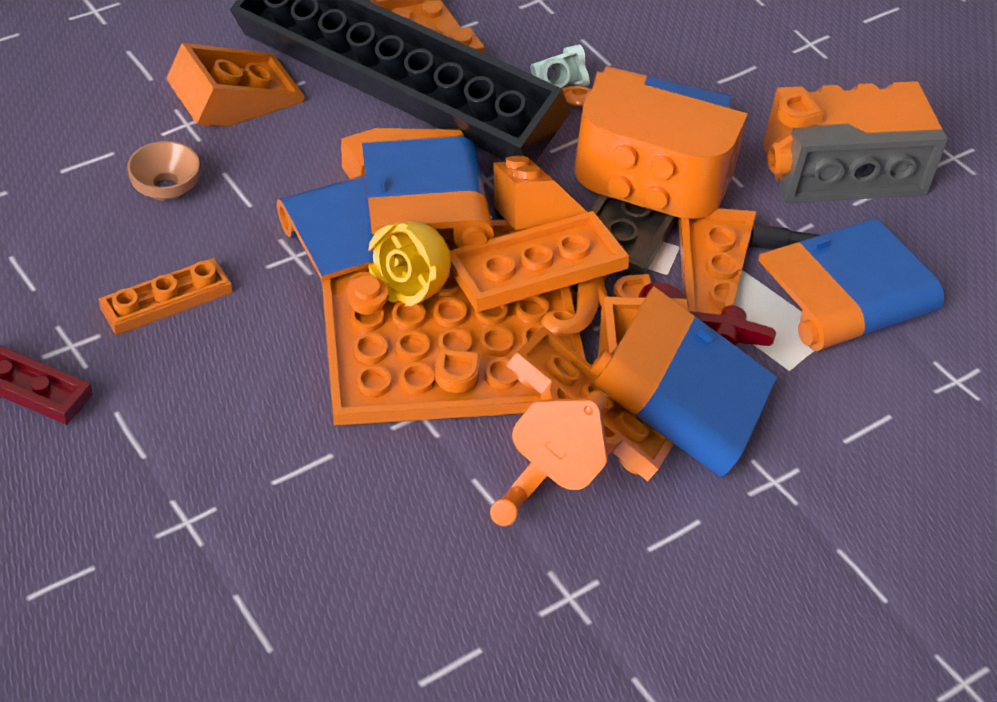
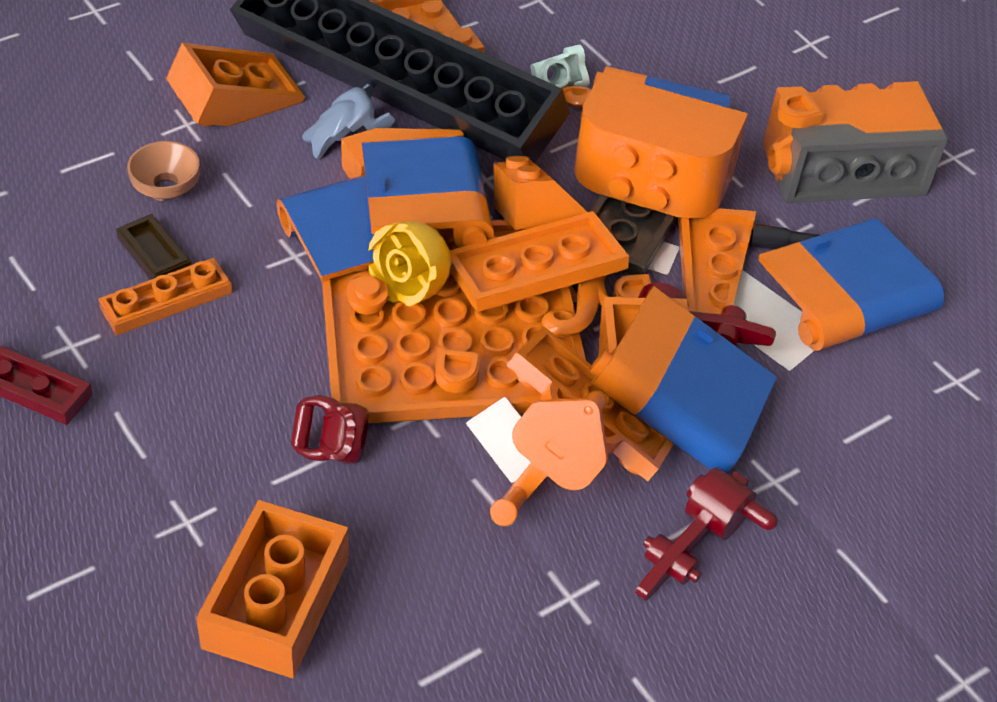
(152, 247): none -> dark brown tile
(274, 589): none -> orange brick
(342, 431): none -> dark red piece
(346, 114): none -> sand blue hair
(494, 431): none -> white sticker
(716, 505): none -> dark red piece

